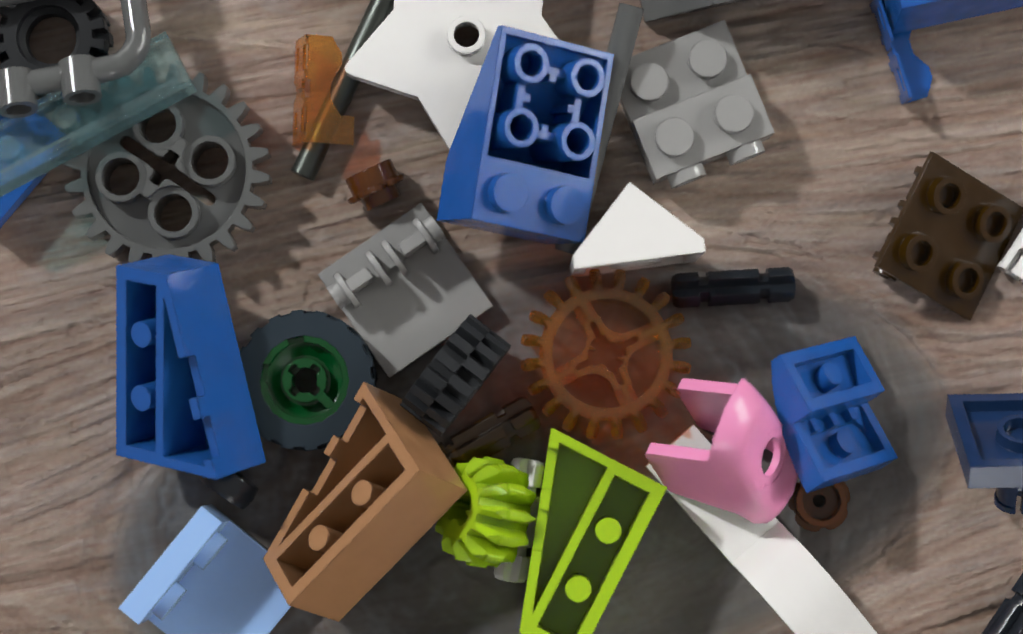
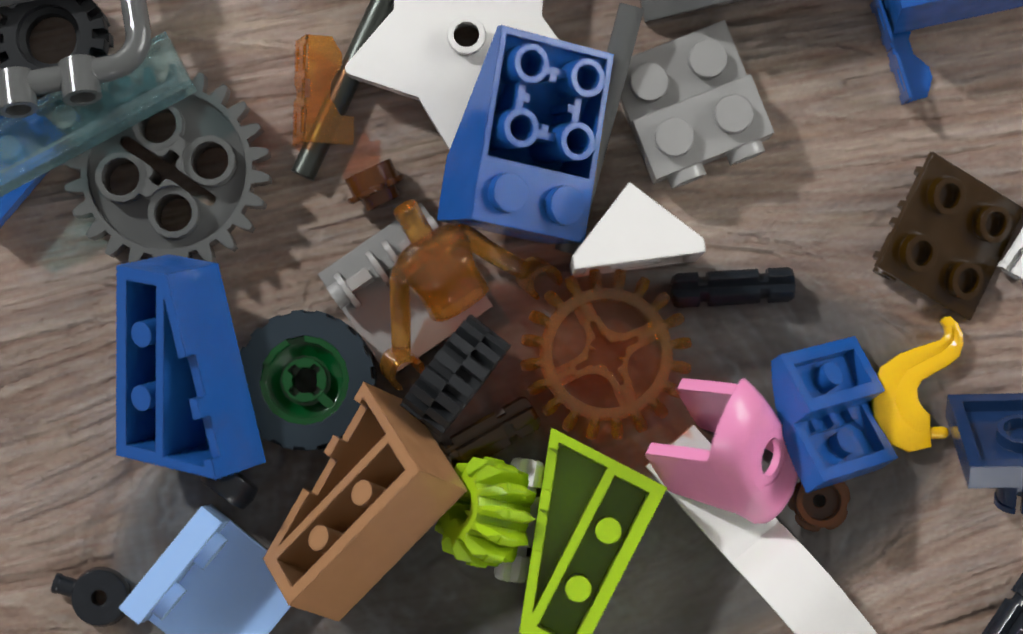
(83, 595): none -> black piece
(445, 278): none -> clear orange piece
(898, 407): none -> yellow piece

